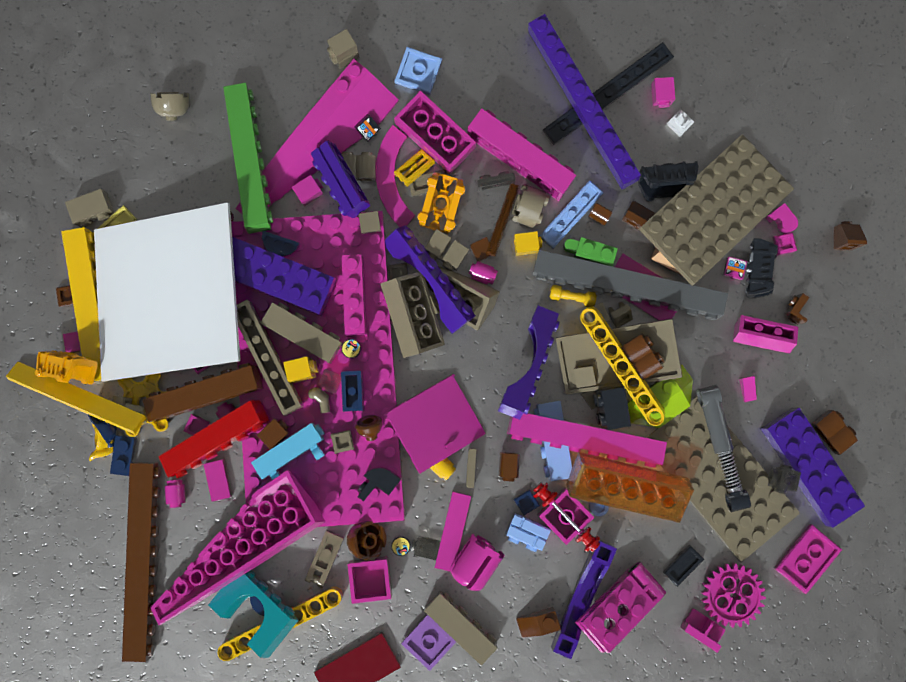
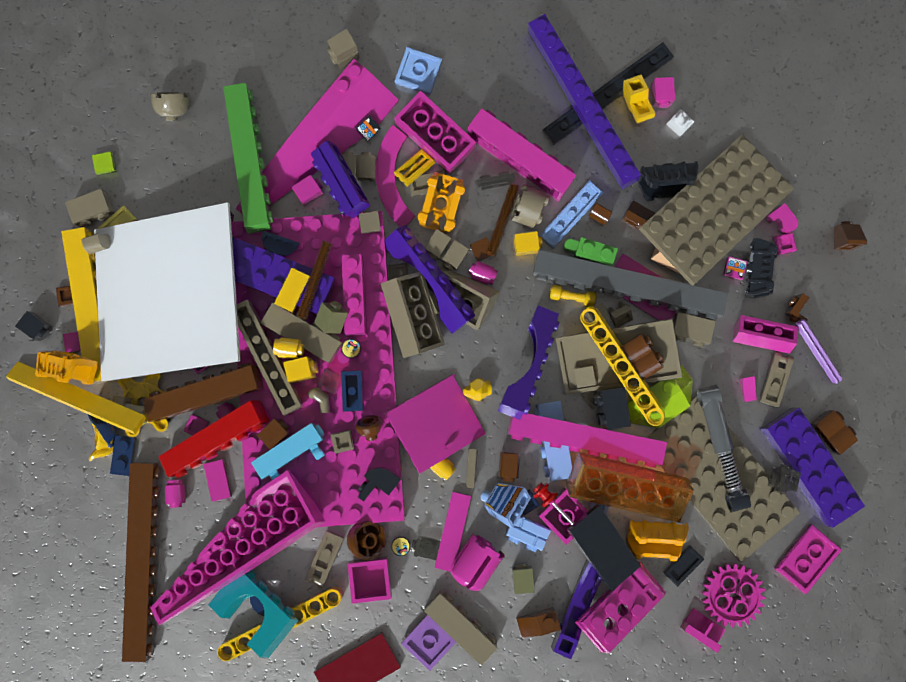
(33, 326): none -> black brick
(96, 243): none -> dark tan brick
(103, 163): none -> lime tile
(288, 348): none -> yellow brick
(292, 290): none -> yellow tile
(314, 280): none -> reddish brown axle
(331, 317): none -> olive brick
(478, 389): none -> yellow rock
(506, 502): none -> light blue torso
(523, 579): none -> olive brick
(604, 547): none -> black tile
(637, 100): none -> yellow brick
(656, 539): none -> light orange piece
(693, 329): none -> dark tan brick
(776, 379): none -> dark tan plate
(818, 351): none -> medium lavender axle

